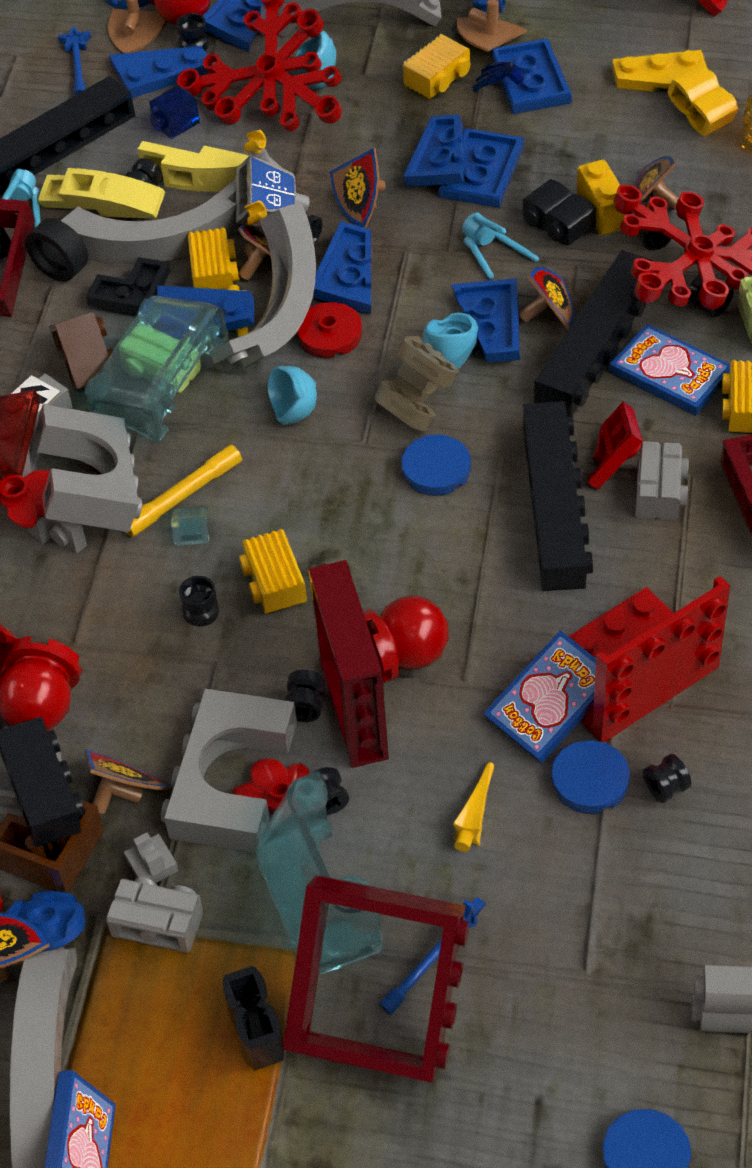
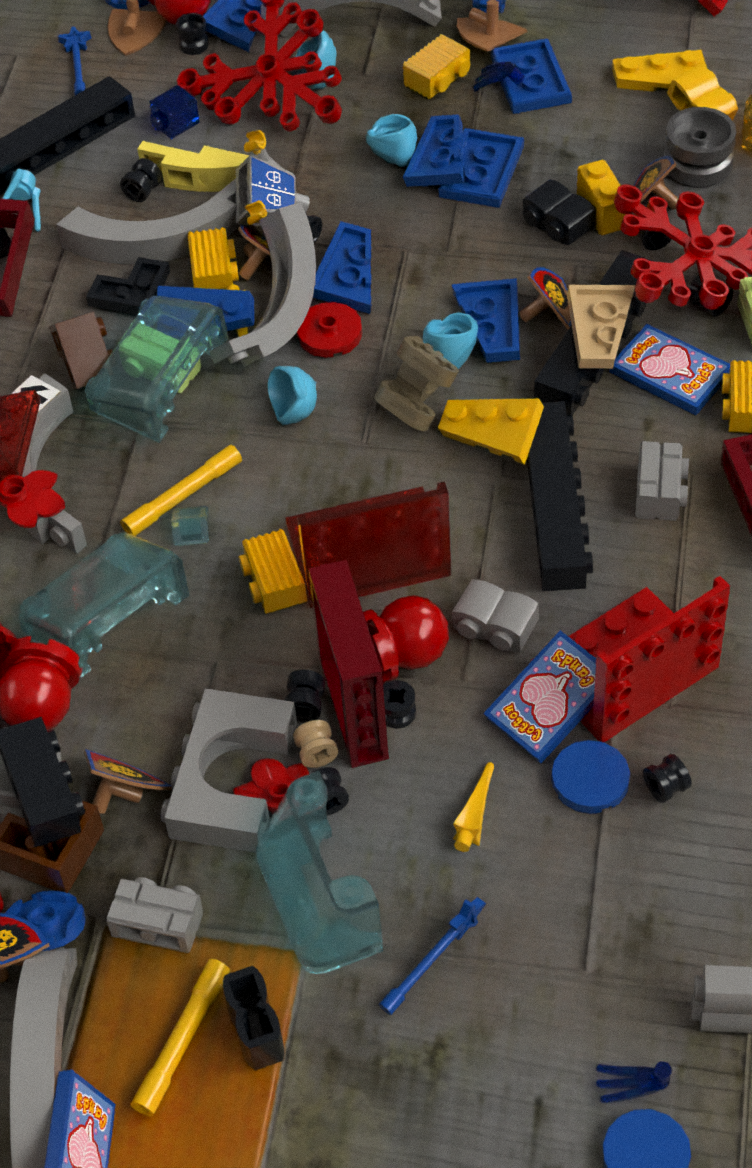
(72, 250): black tyre -> none
(83, 498): light grey arch -> none
(103, 593): none -> clear light blue windscreen
(104, 191): light yellow slope -> none
(150, 858): light grey tile -> none
(156, 69): blue wing -> none
(159, 1076): none -> yellow piece
(199, 601): black wheel -> none
(298, 1037): dark red window -> none
(315, 743): none -> tan wheel
(357, 187): shield -> none
(384, 538): none -> clear red bracket
(393, 139): none -> medium azure hair
(399, 714): none -> black wheel
(436, 464): blue tile -> none
(482, 232): medium azure plant -> none
(495, 615): none -> light grey brick
(496, 424): none -> yellow wing
(598, 321): none -> tan wing
(617, 440): red wing -> none
(646, 1079): none -> clear blue piece
(701, 145): none -> flat silver wheel

